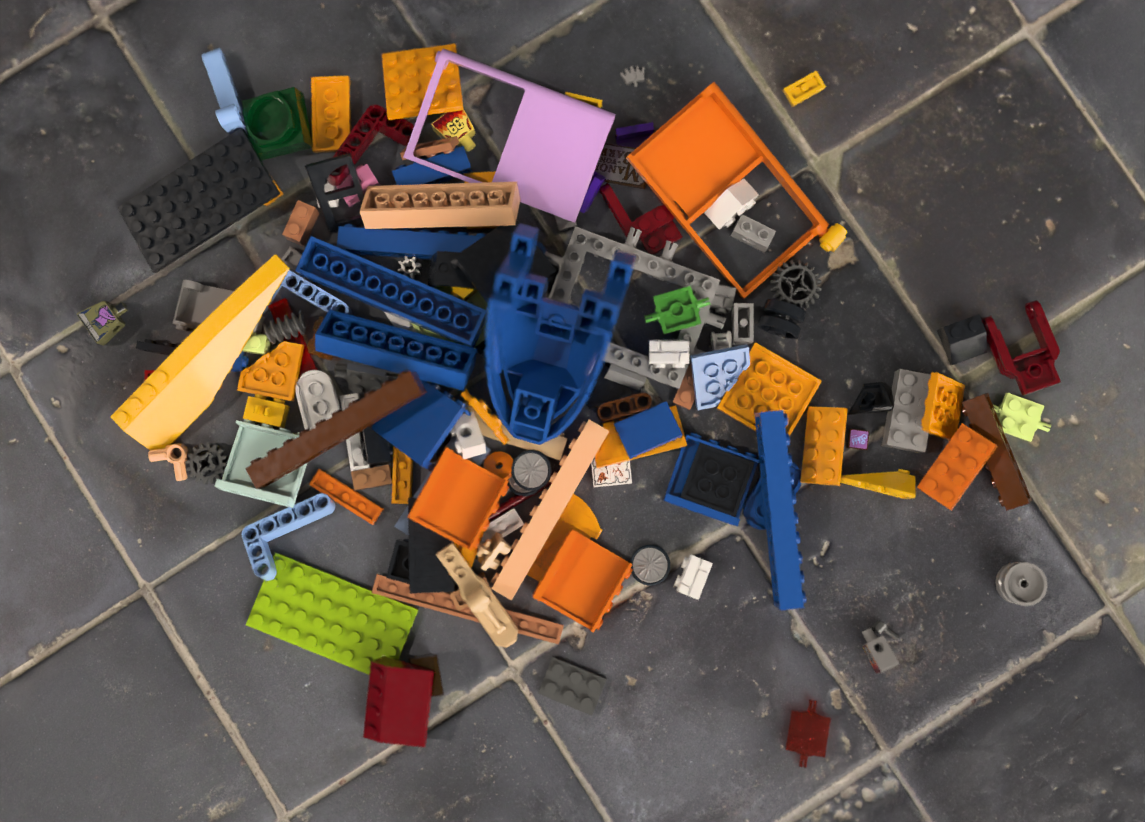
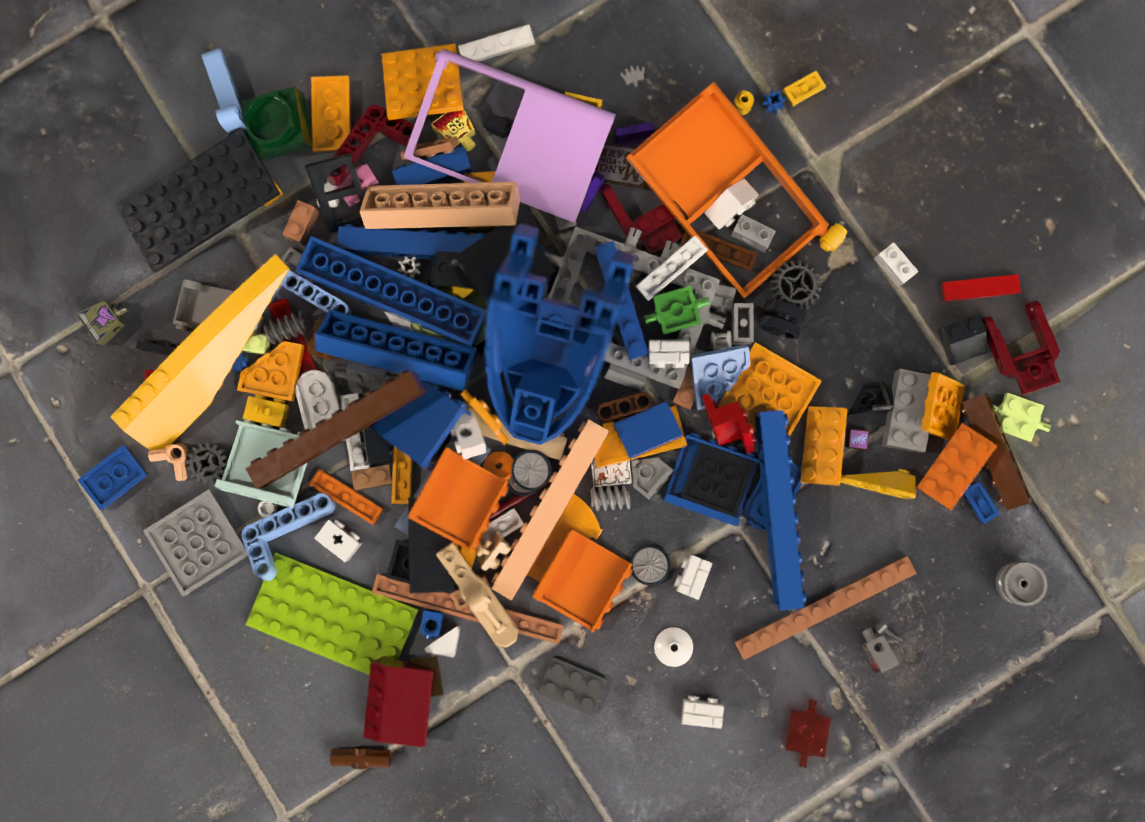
(113, 477): none -> blue plate
(196, 542): none -> light grey plate
(266, 508): none -> white plate
(328, 538): none -> white brick
(360, 757): none -> reddish brown piece
(434, 615): none -> blue brick
(446, 644): none -> white slope
(497, 125): none -> black brick
(498, 44): none -> white plate
(610, 498): none -> light grey piece
(627, 316): none -> blue brick
(649, 475): none -> light grey plate
(663, 647): none -> white dish
(671, 268): none -> white tile
(702, 712): none -> white brick
(726, 251): none -> reddish brown plate
(729, 423): none -> red bracket
(743, 102): none -> yellow brick
(778, 104): none -> blue gear
(825, 607): none -> nougat plate
(896, 264): none -> white brick
(980, 288): none -> red tile
(981, 502): none -> blue plate

